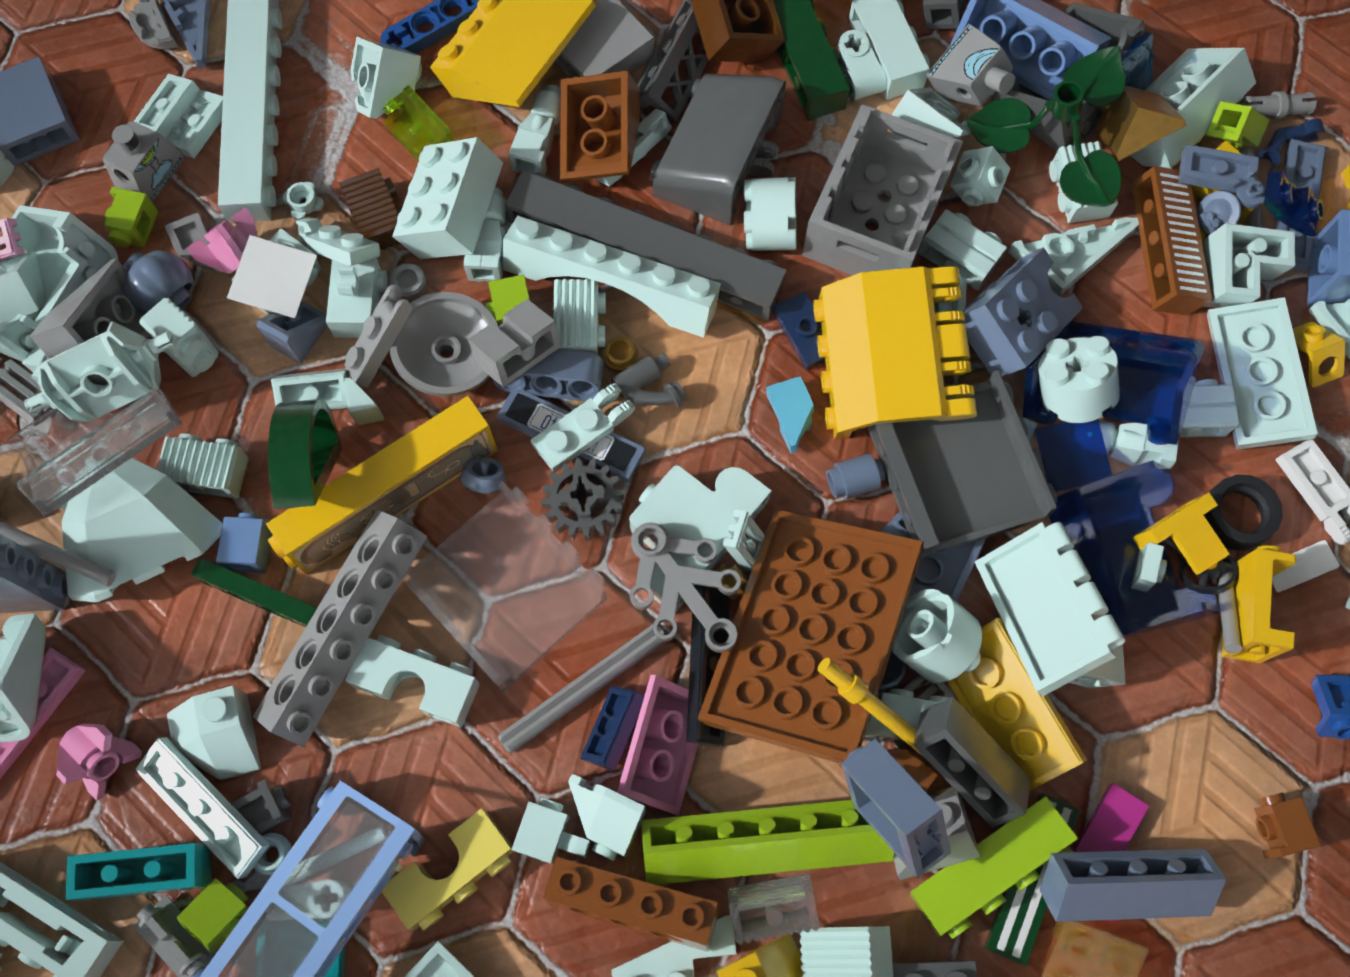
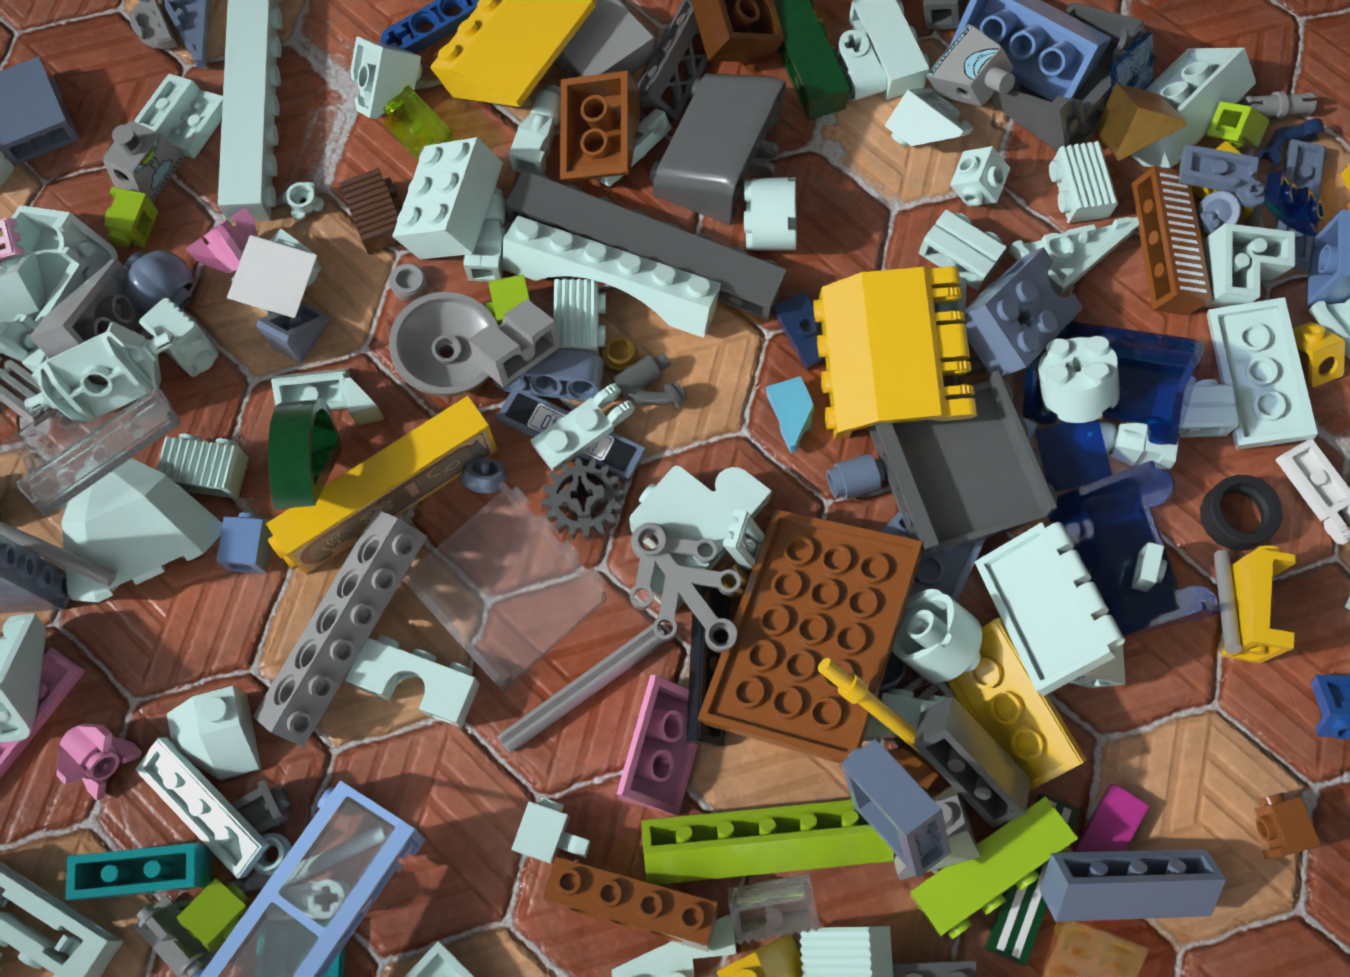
(184, 233): light grey slope -> none
(253, 592): dark green beam -> none
(336, 243): light aqua hinge -> none
(353, 296): light aqua brick -> none
(377, 336): light grey hinge -> none
(420, 897): light yellow arch -> none
(607, 817): light aqua slope -> none
(612, 728): dark blue plate -> none
(872, 165): light grey container -> none
(1097, 81): dark green plant -> none
(1196, 542): yellow piece -> none
(1309, 564): white sticker -> none

